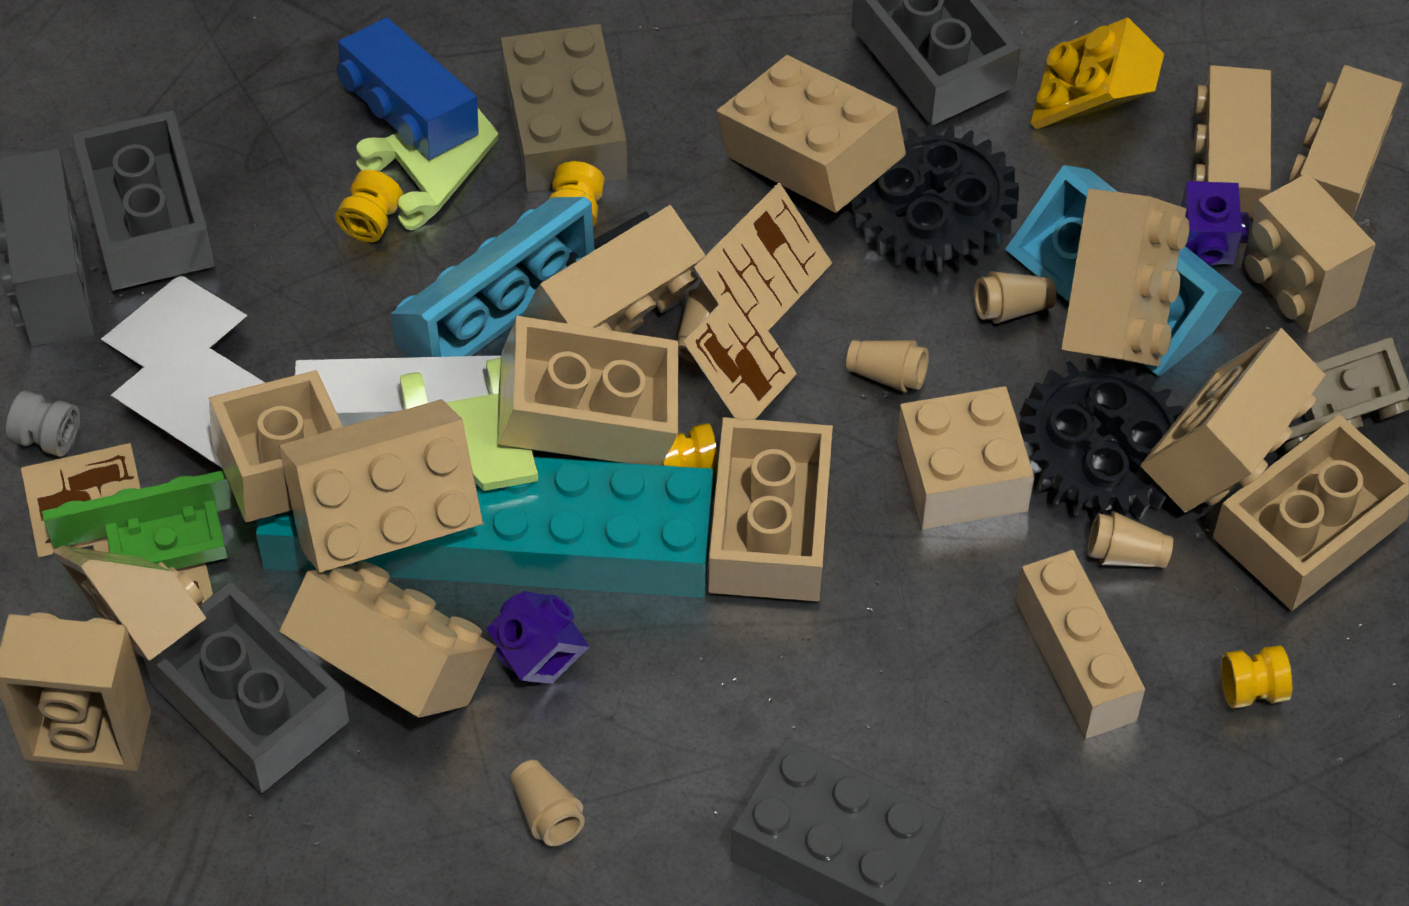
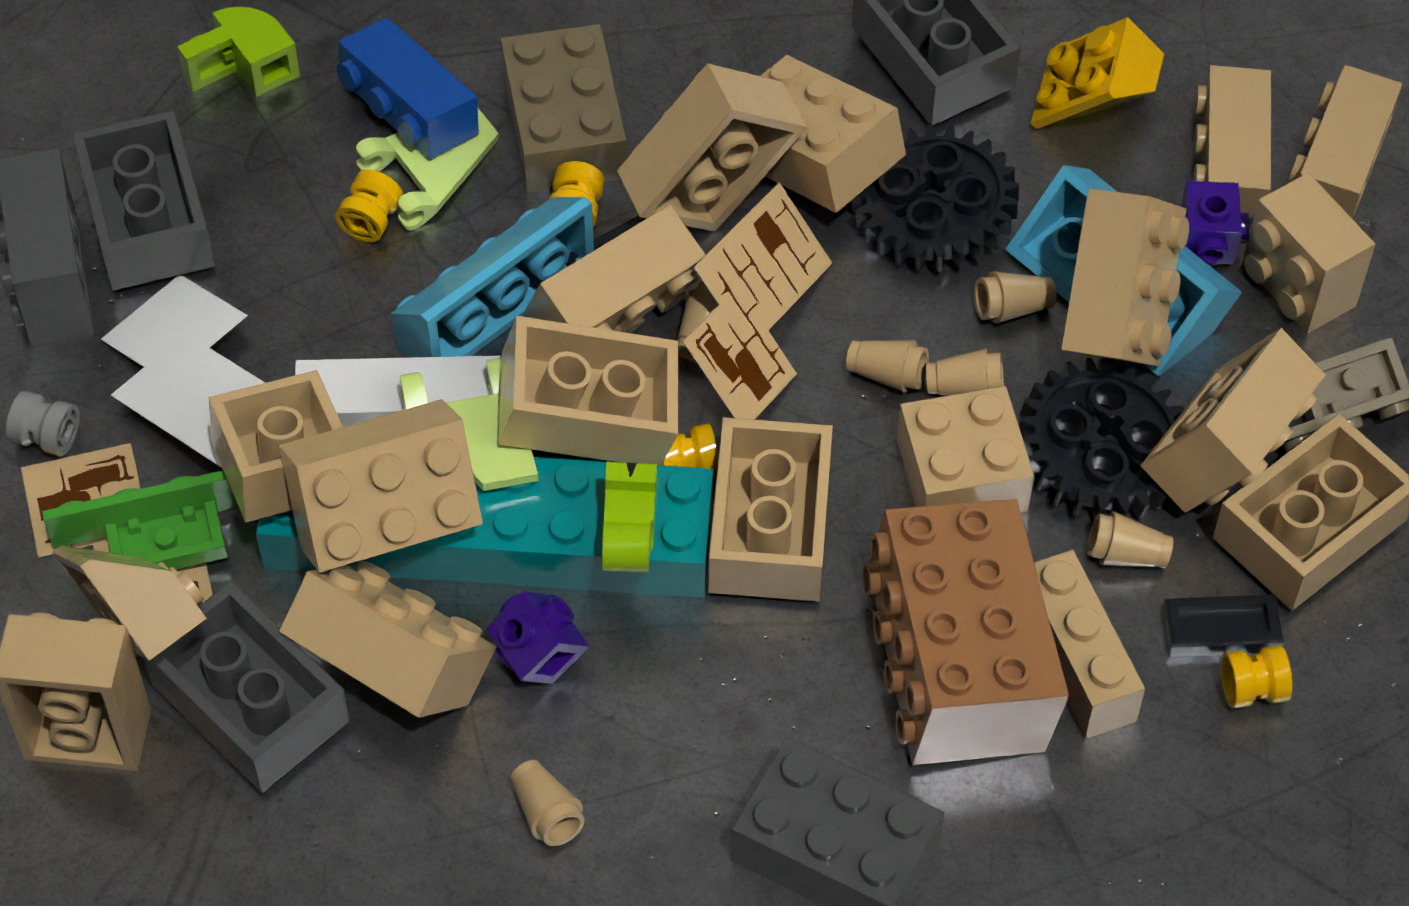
(241, 42): none -> lime brick
(629, 516): none -> lime leg
(712, 146): none -> tan brick
(964, 632): none -> medium nougat brick
(965, 373): none -> tan cone
(1221, 624): none -> black tile

